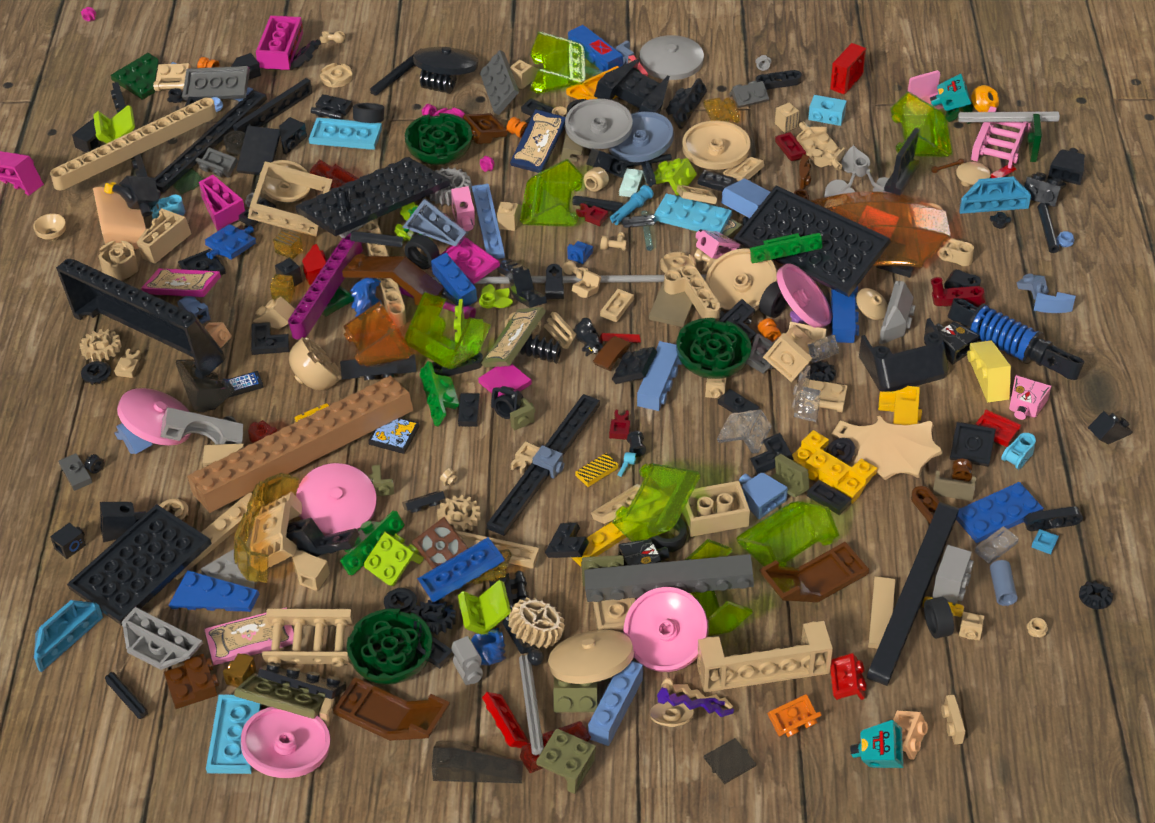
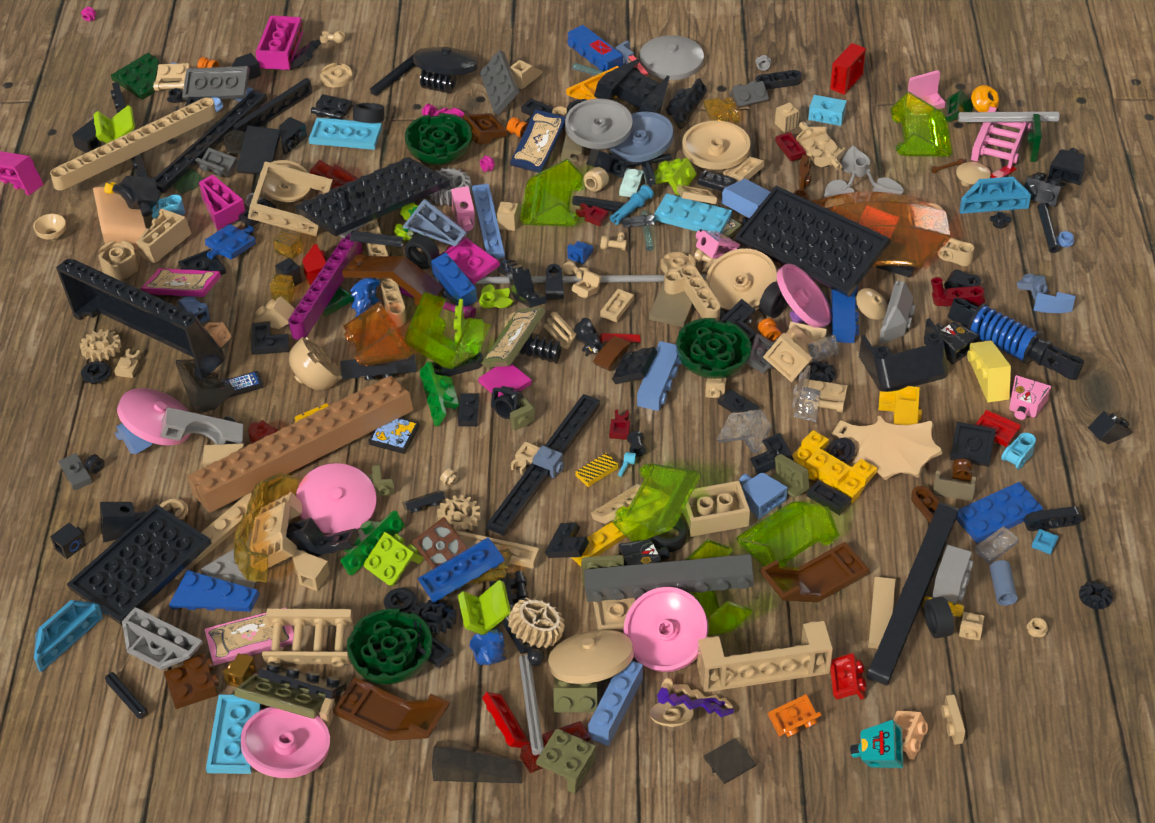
(467, 660): light grey brick -> none
(561, 63): clear neon green windscreen -> none
(785, 246): green bracket -> none
(904, 166): black fence -> none
(952, 94): teal torso -> none

